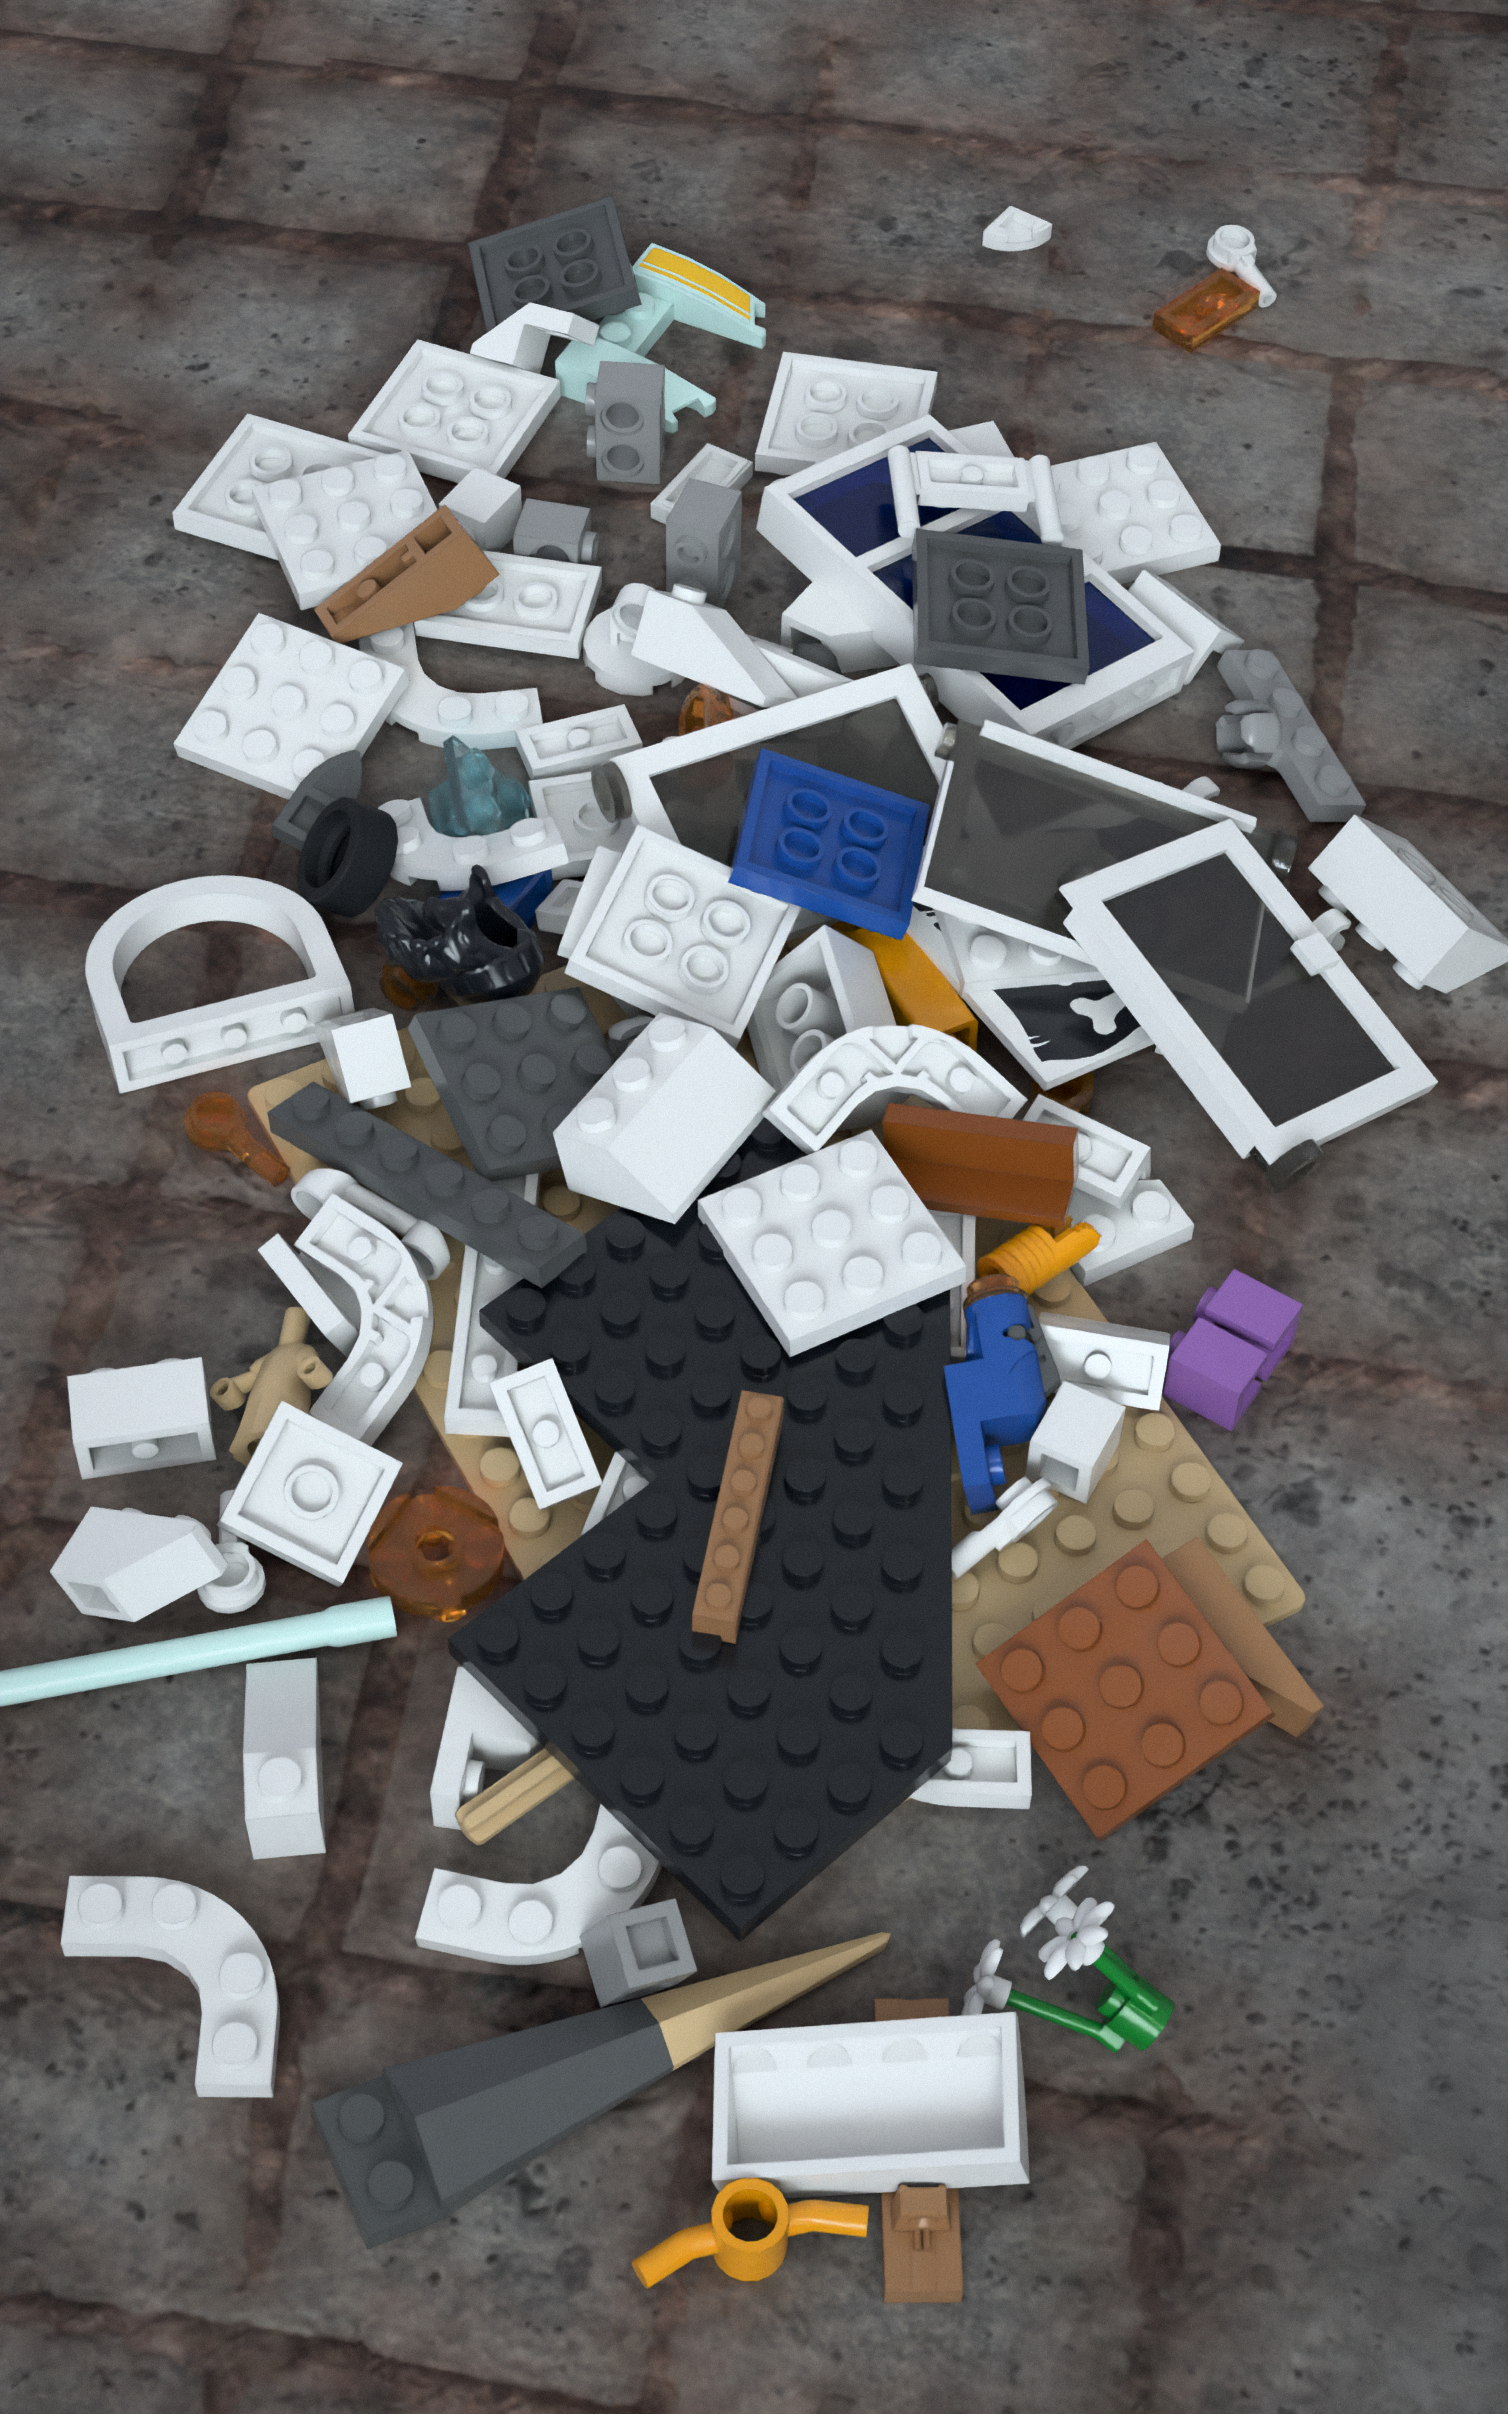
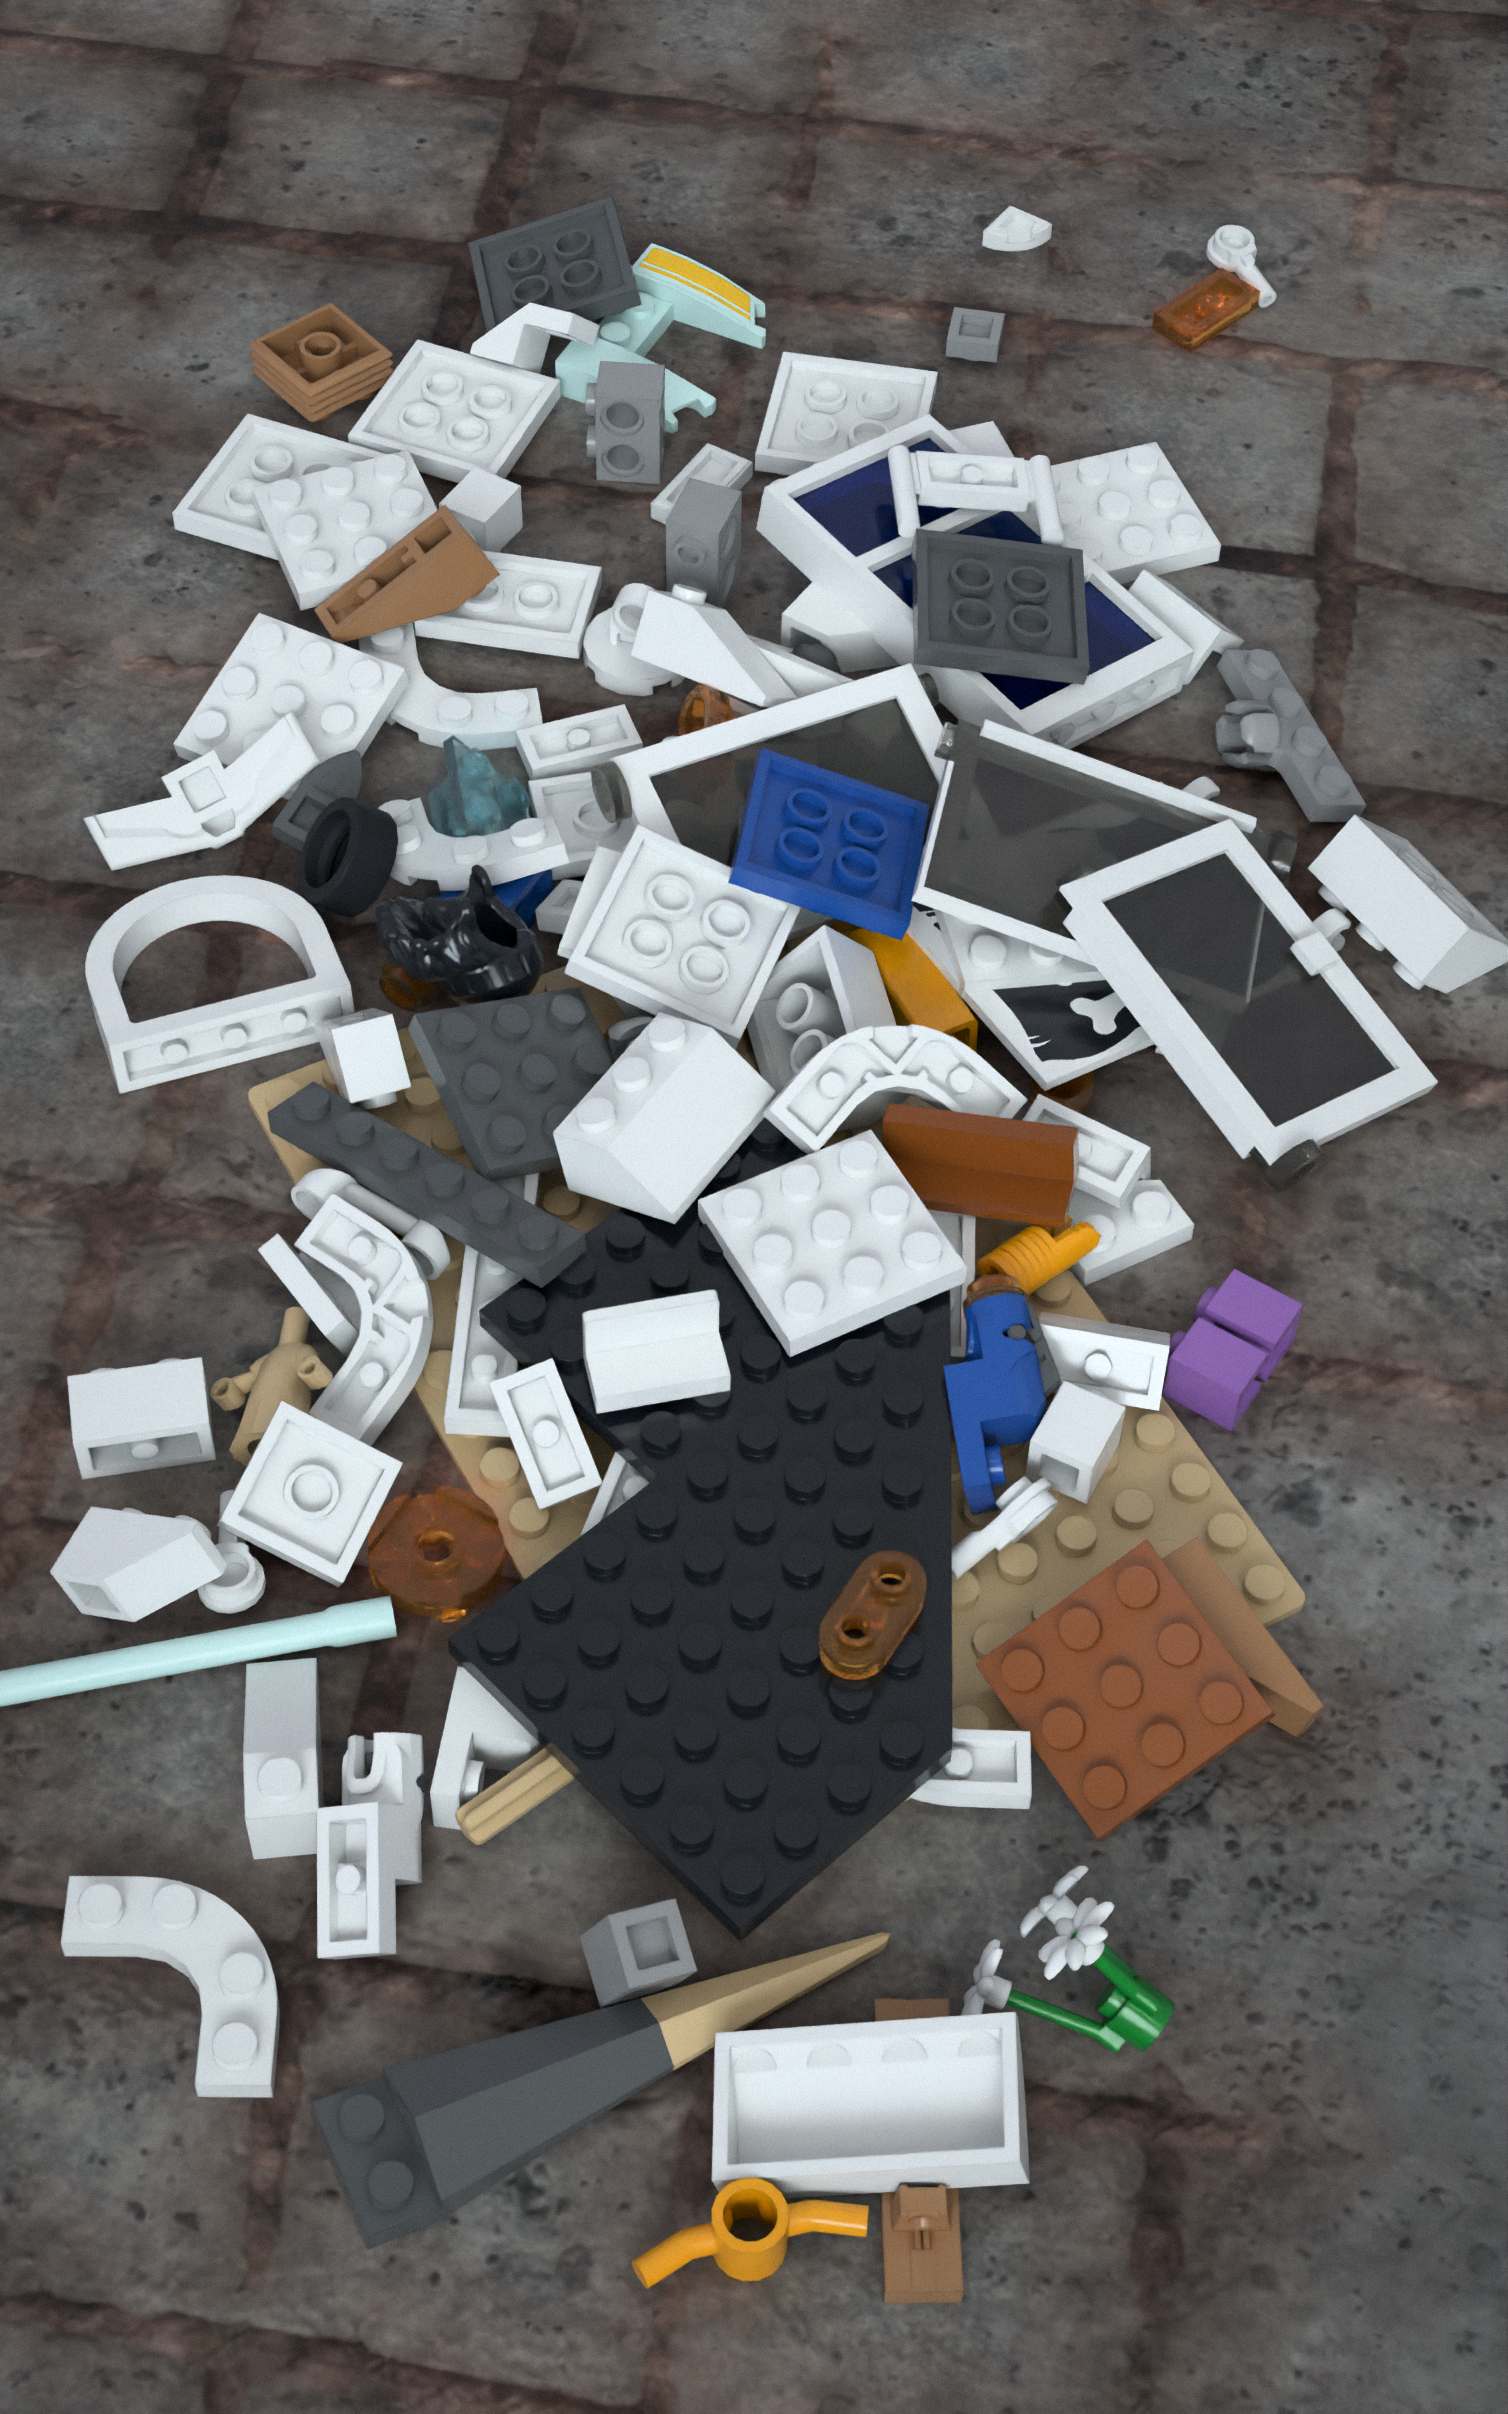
(206, 801): none -> white plate
(219, 1124): clear orange plate -> none
(321, 362): none -> medium nougat brick
(369, 1845): none -> white plate
(543, 1918): white plate -> none
(556, 533): light grey brick -> none
(654, 1351): none -> white panel
(738, 1515): medium nougat piece -> none
(877, 1610): none -> clear orange plate
(975, 335): none -> light grey plate

